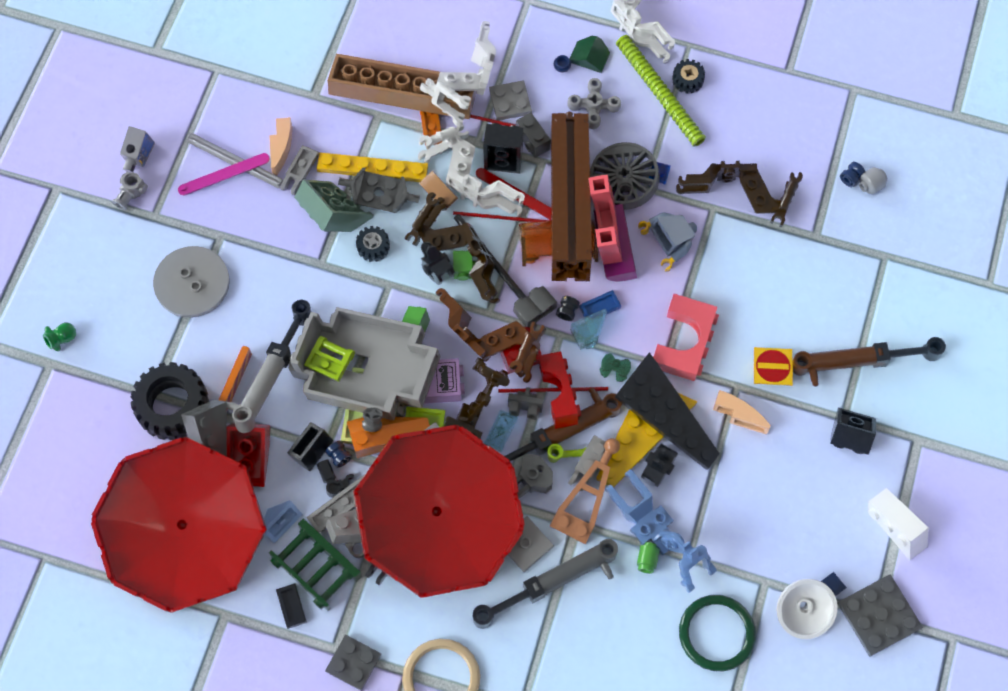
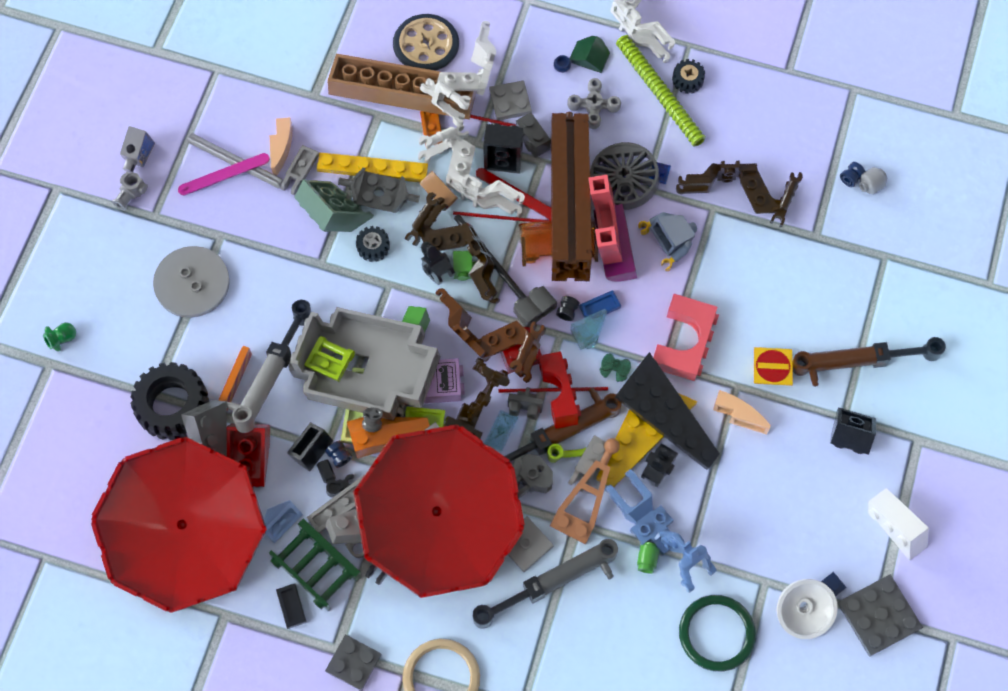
(417, 23): none -> tan wedge

